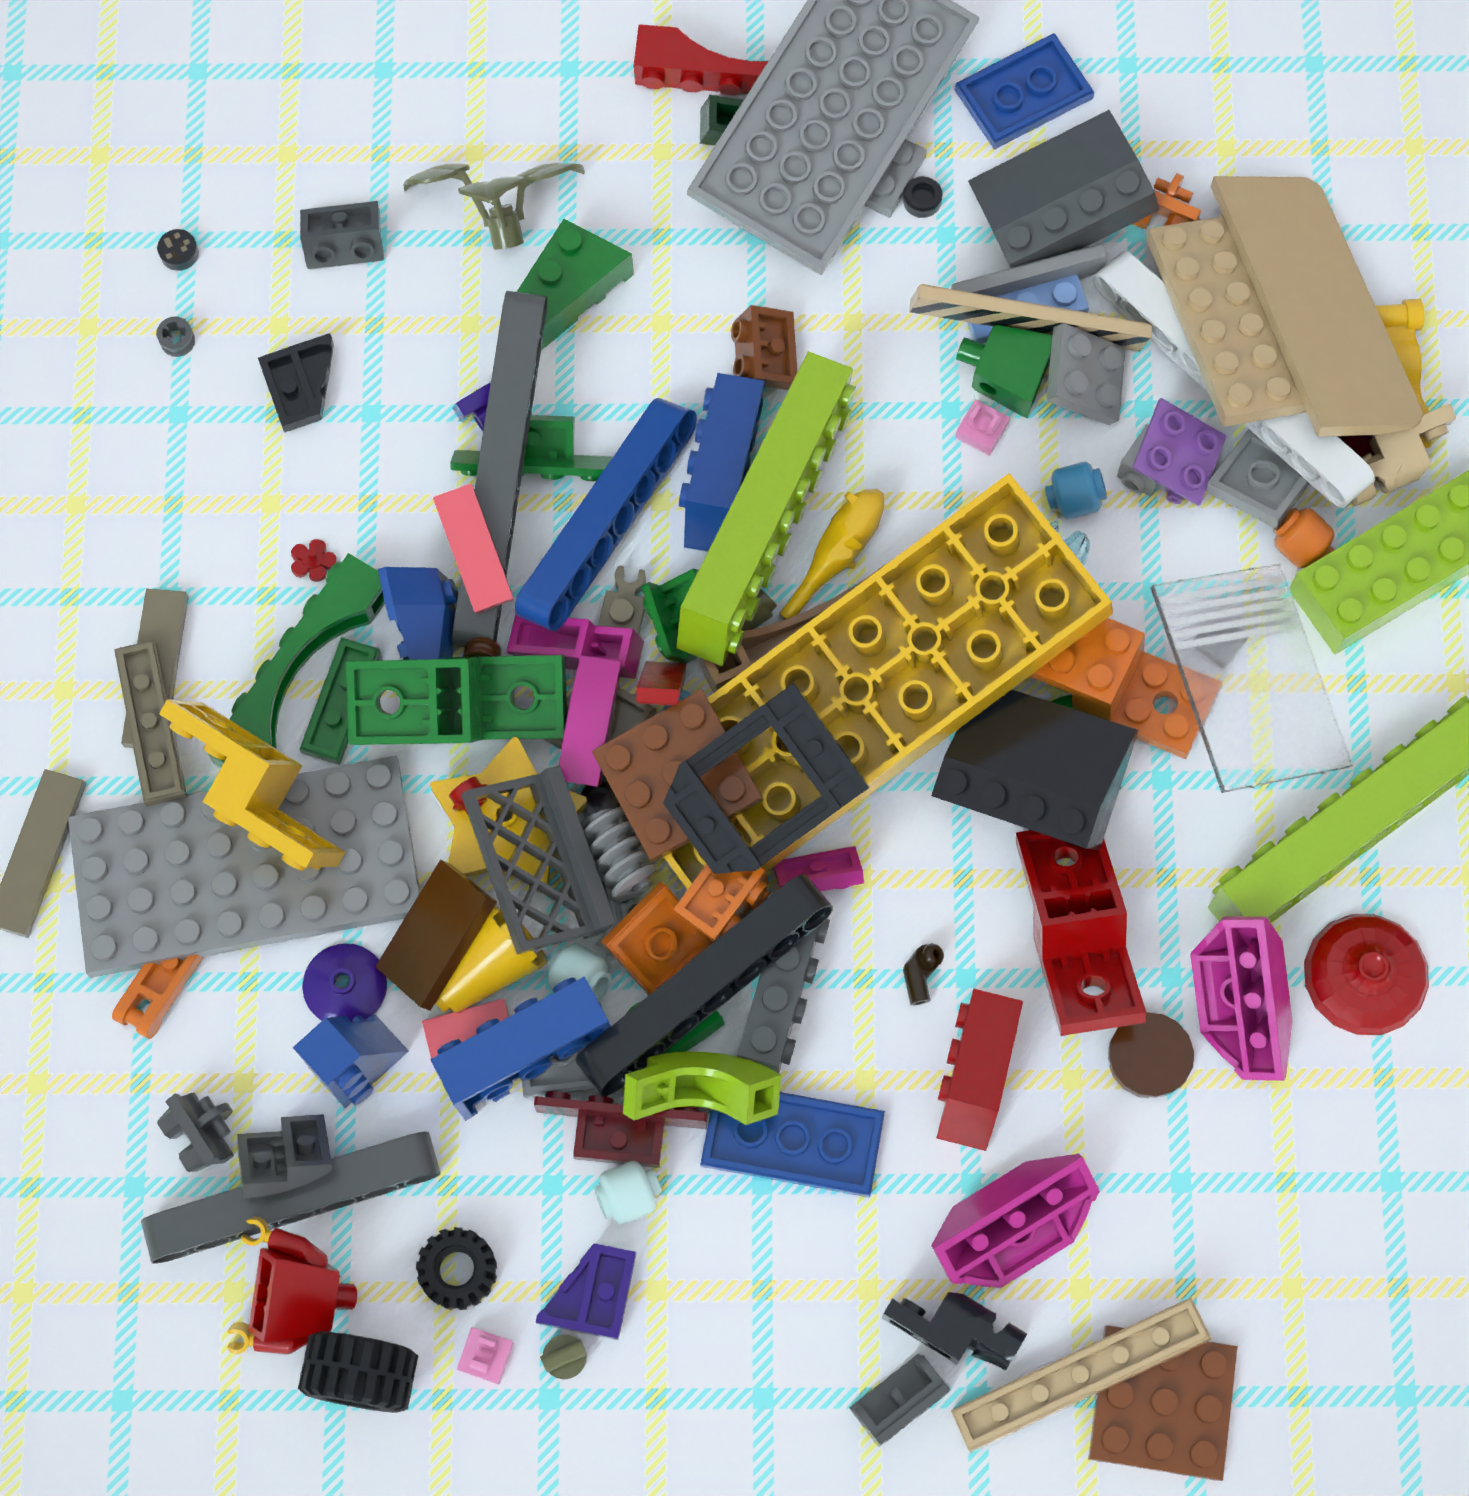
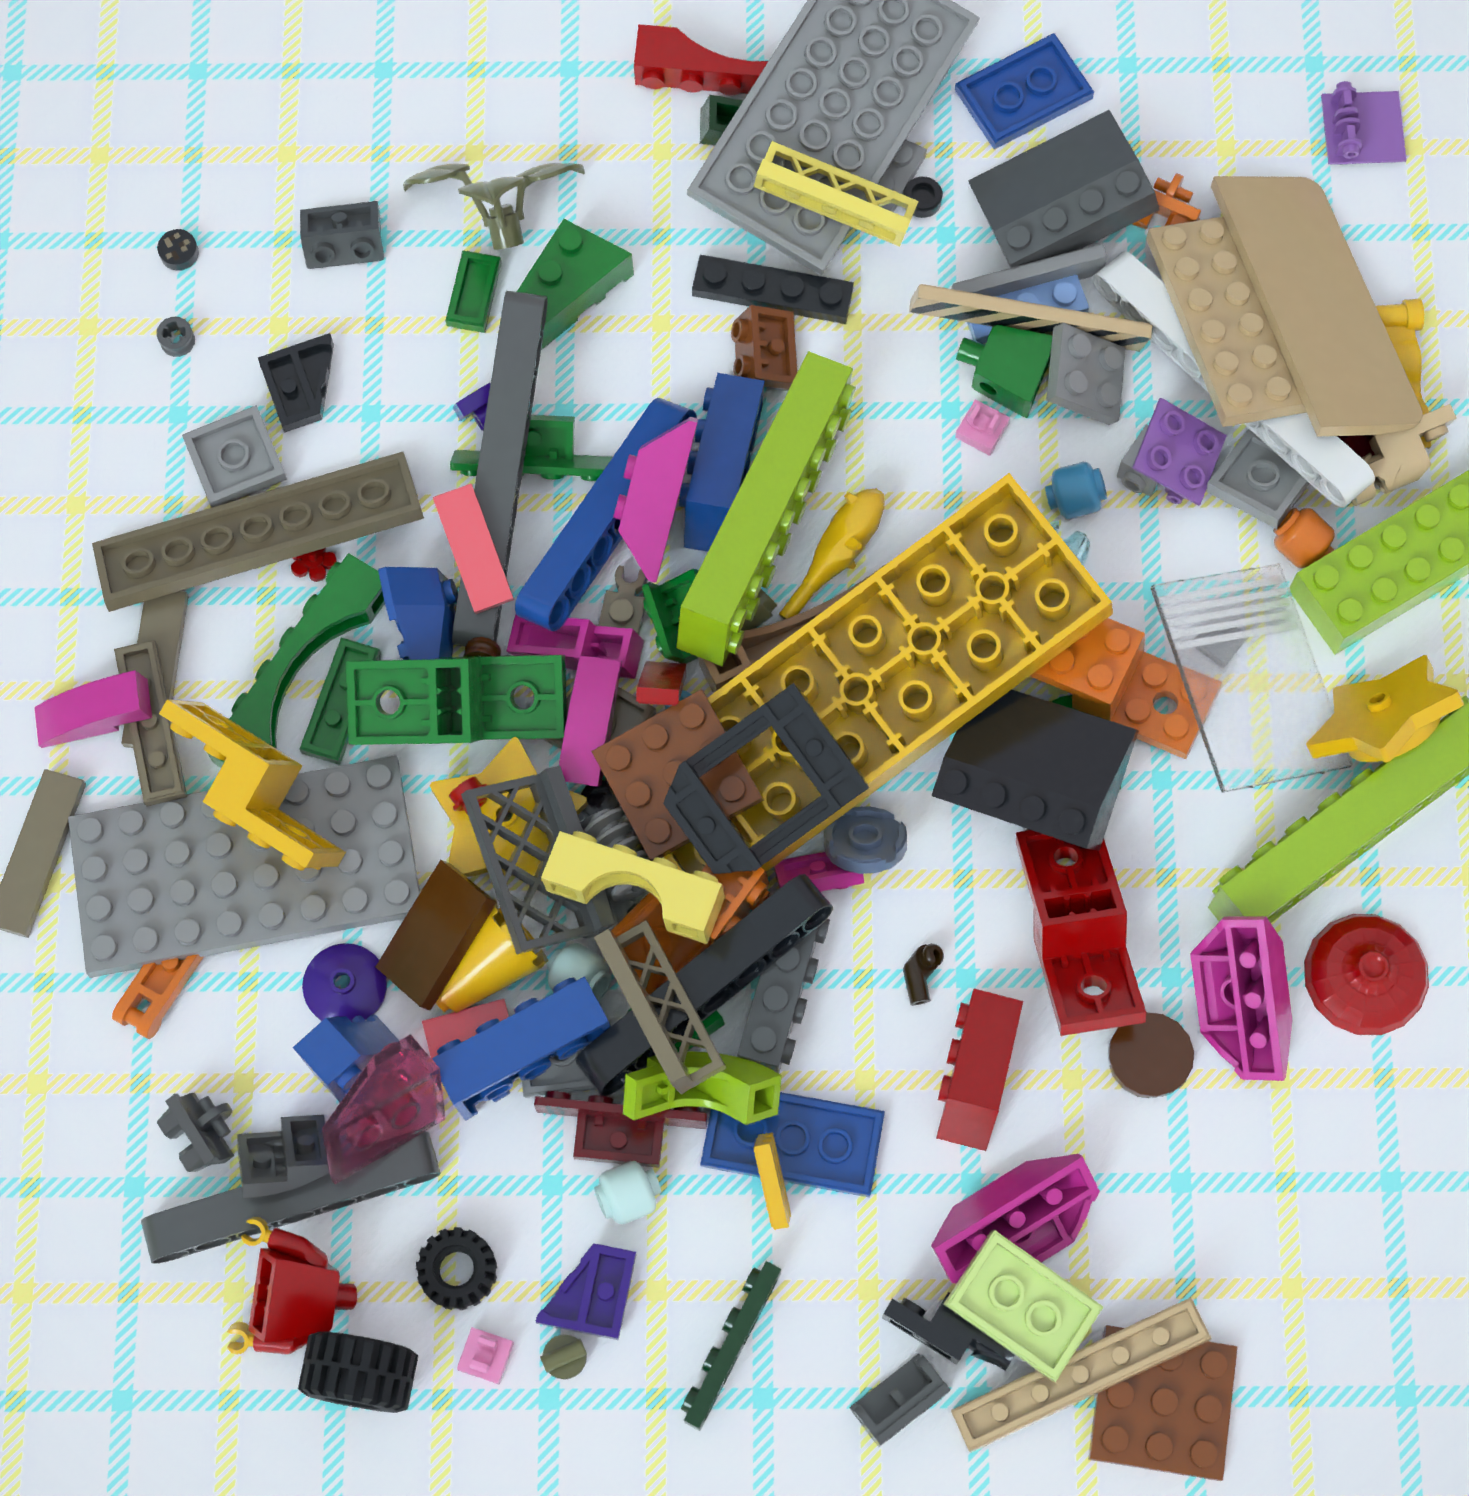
(93, 709): none -> dark pink slope
(234, 456): none -> light grey plate
(256, 531): none -> dark tan plate
(384, 1108): none -> clear pink slope
(473, 291): none -> green tile
(583, 868): none -> light yellow arch
(647, 1015): none -> dark tan fence
(653, 495): none -> dark pink wedge
(721, 1361): none -> dark green plate
(772, 288): none -> black plate
(772, 1181): none -> yellow tile
(833, 200): none -> light yellow fence
(865, 840): none -> sand blue tile
(1023, 1305): none -> yellowish green tile
(1362, 126): none -> medium lavender hinge
(1385, 715): none -> yellow plate

